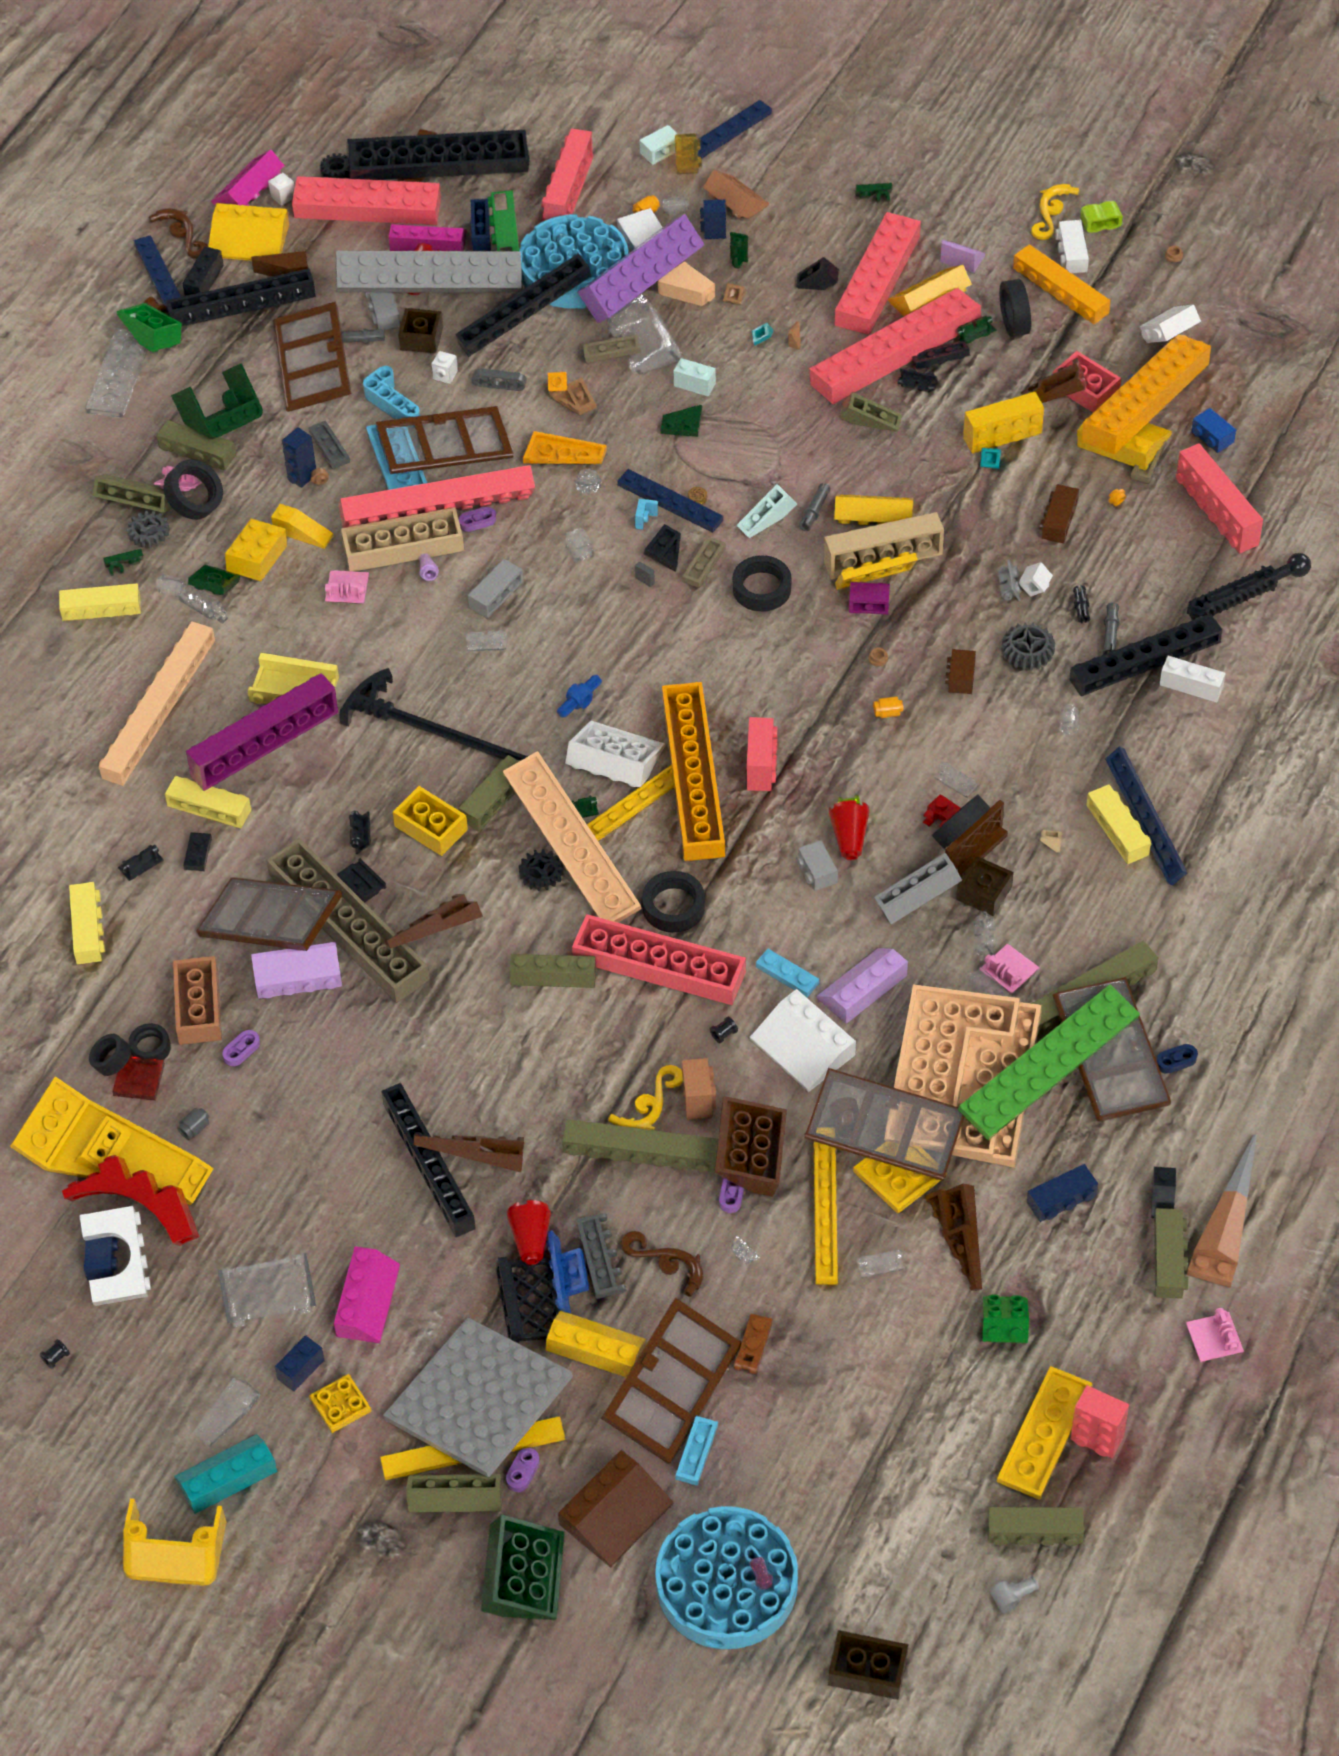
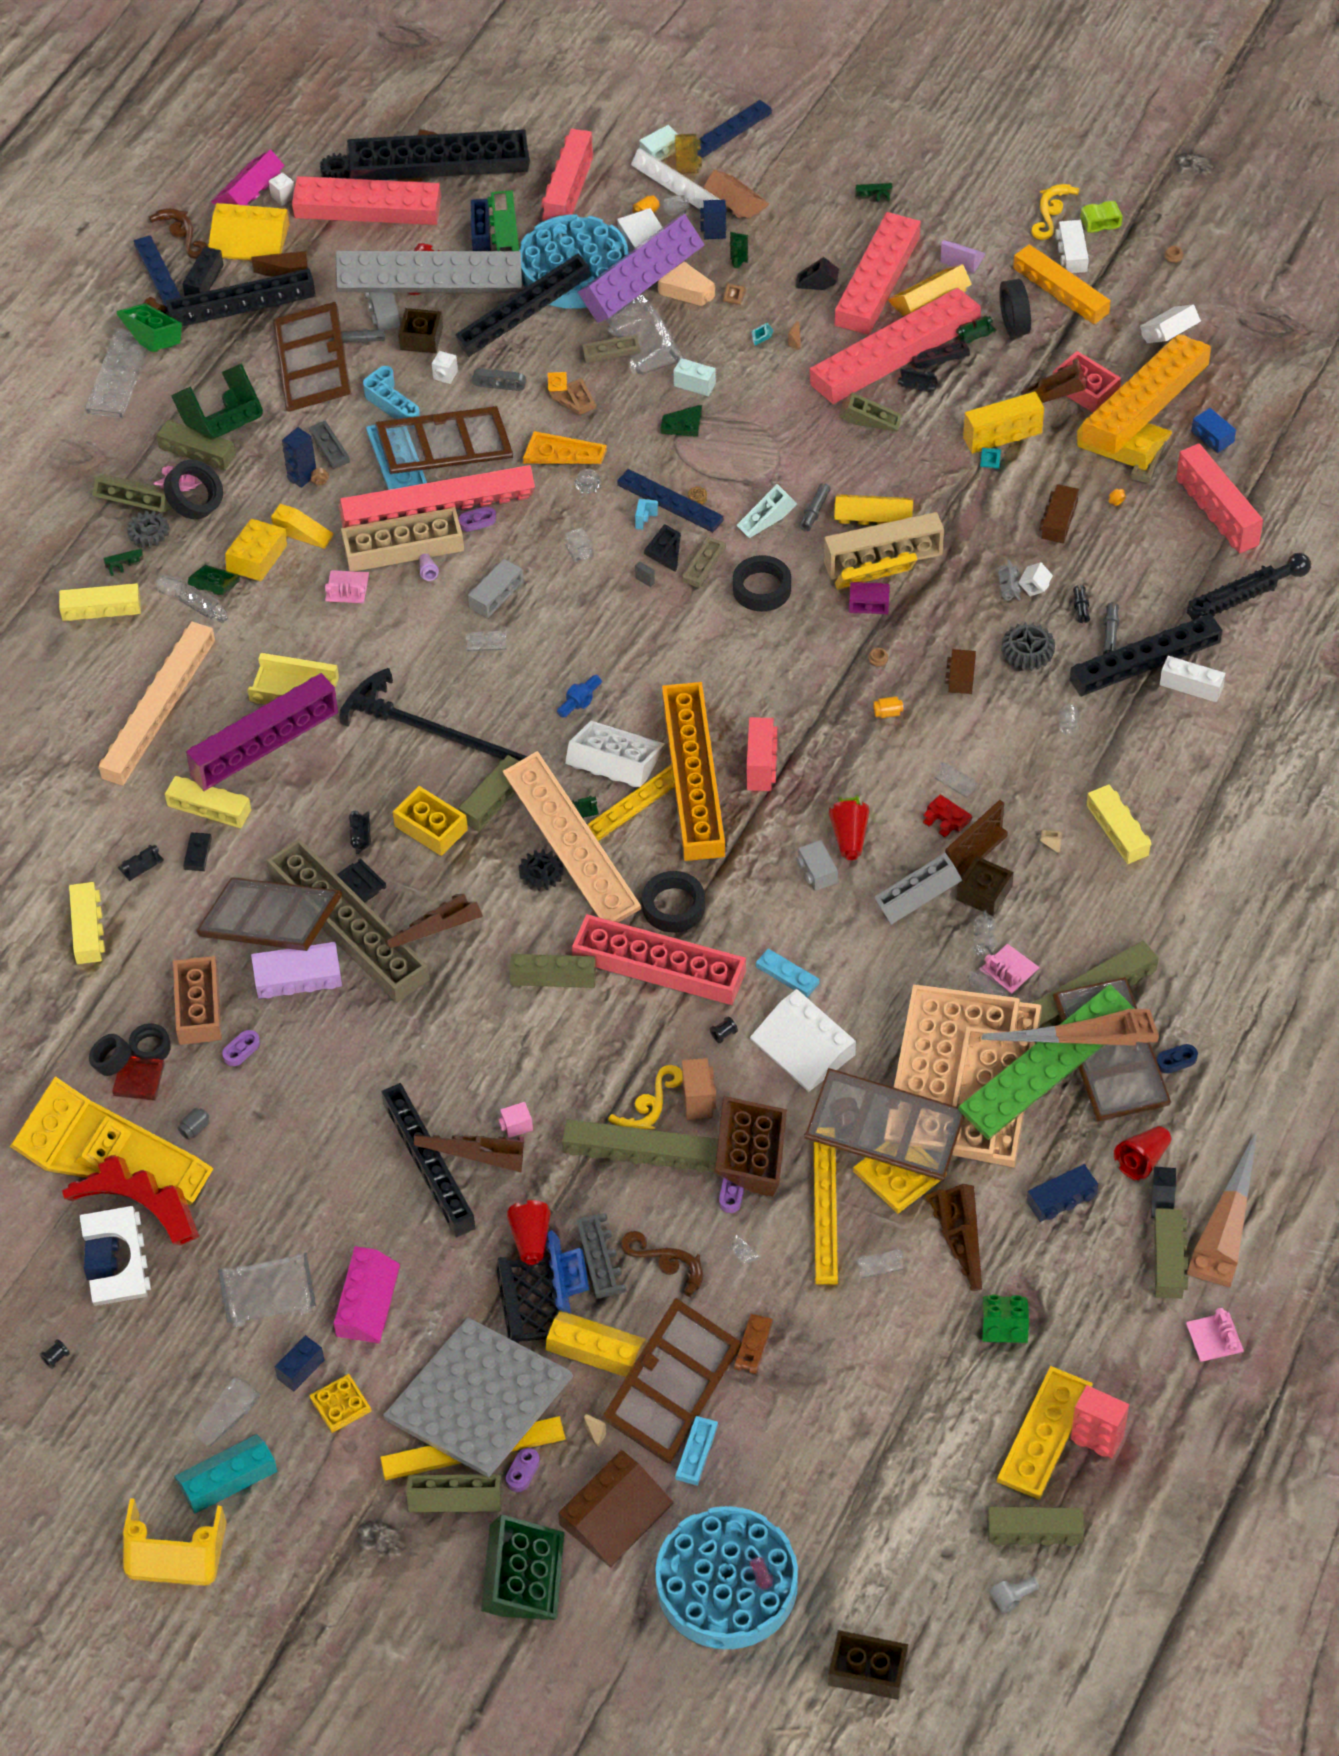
(442, 238): dark pink slope -> none
(515, 1120): none -> bright pink brick
(595, 1428): none -> tan slope
(671, 179): none -> white plate
(864, 983): lavender slope -> none
(960, 821): black tyre -> none
(1112, 1029): none -> nougat plate
(1142, 1152): none -> red cone
(1146, 815): dark blue plate -> none

